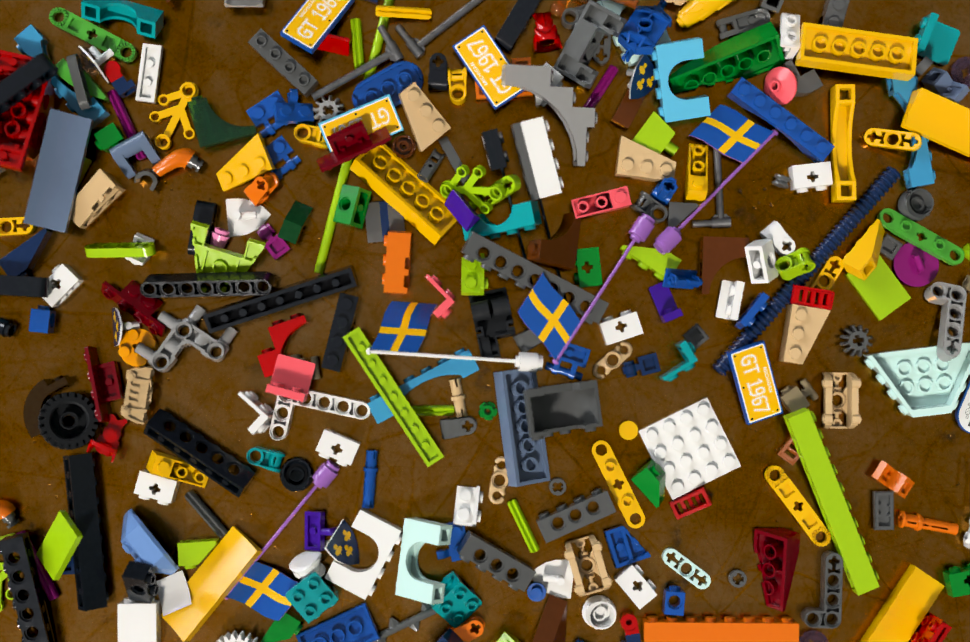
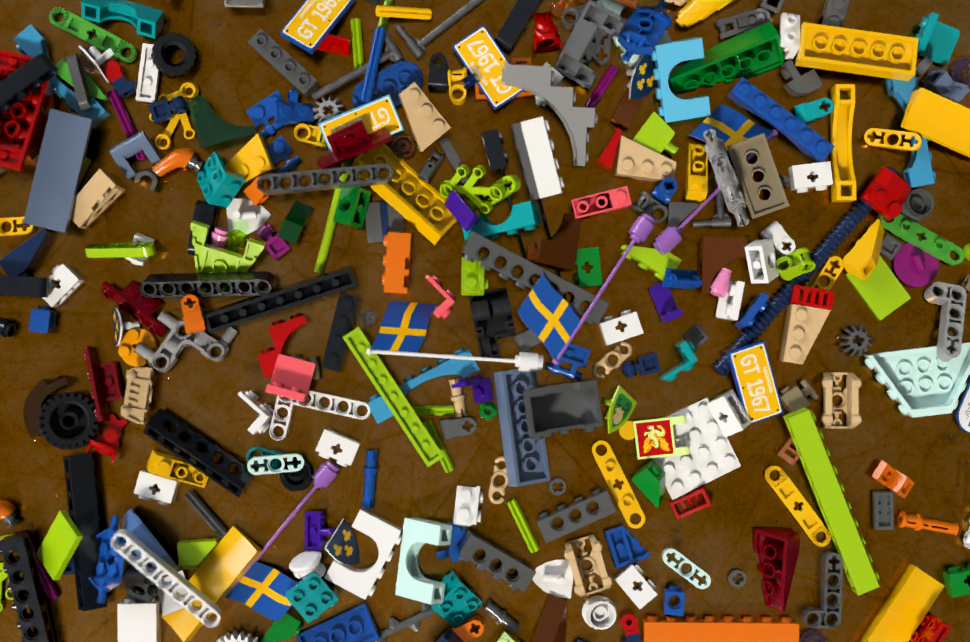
(108, 573): none -> blue plate
(109, 137): green brick -> none
(162, 110): none -> dark blue plate
(165, 569): none -> white beam
(180, 41): none -> black tyre
(192, 317): none -> orange piece
(217, 183): none -> teal bracket
(235, 240): none -> clear neon green tile
(260, 459): none -> light aqua beam
(315, 175): none -> dark grey beam
(368, 317): none -> clear tile
(373, 64): none -> blue axle
(445, 461): none -> lime axle
(470, 81): none -> clear blue bush
(481, 388): none -> dark purple bracket
(501, 616): none -> dark grey pin
(536, 591): blue plate -> none
(607, 157): none -> red slope
(620, 409): none -> shield
(656, 437): none -> flag
(721, 283): none -> bright pink cone
(726, 177): none -> light grey pin
(729, 413): none -> white brick
(770, 181): none -> dark tan plate
(786, 84): coral dish -> none
(810, 111): none -> teal piece
(886, 193): none -> red slope

